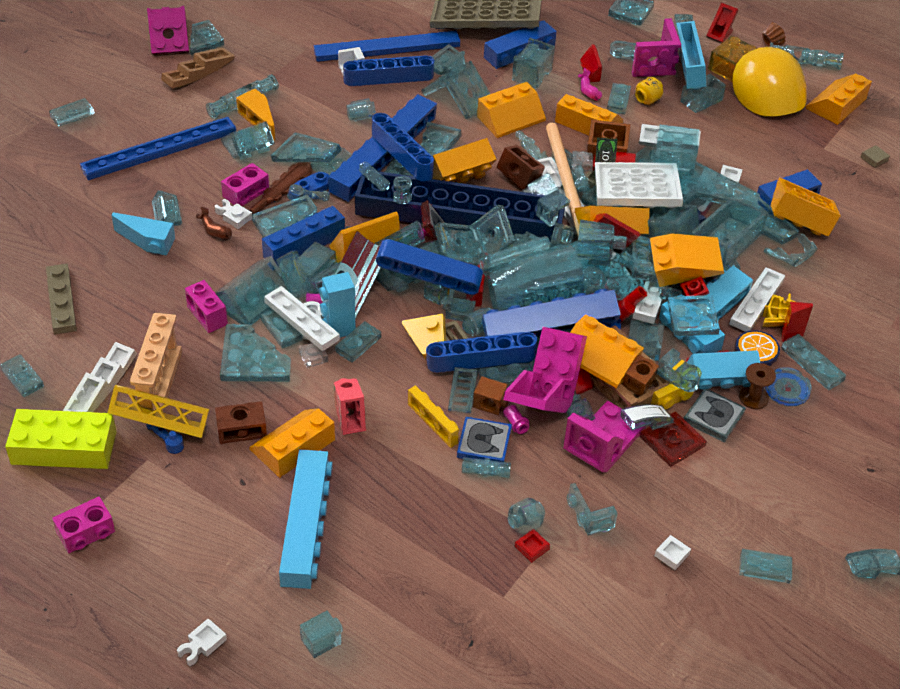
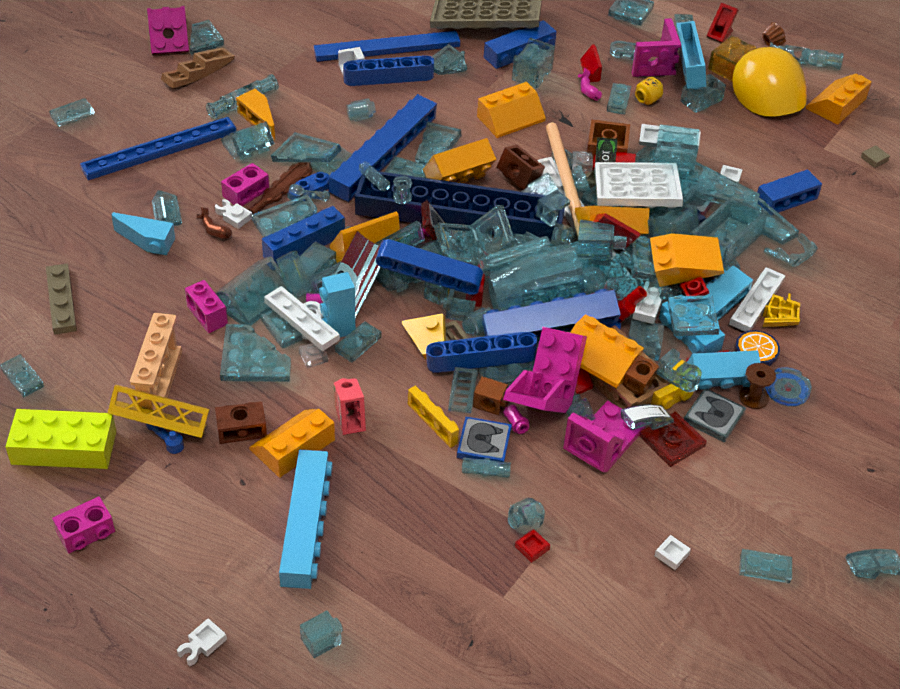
(101, 381): white slope -> none
(402, 147): blue beam -> none
(458, 82): clear light blue bracket -> none
(528, 143): clear light blue animal -> none
(579, 113): light orange slope -> none
(593, 522): clear light blue bracket -> none
(796, 319): red slope -> none
(804, 207): light orange slope -> none
(813, 362): clear light blue plate -> none

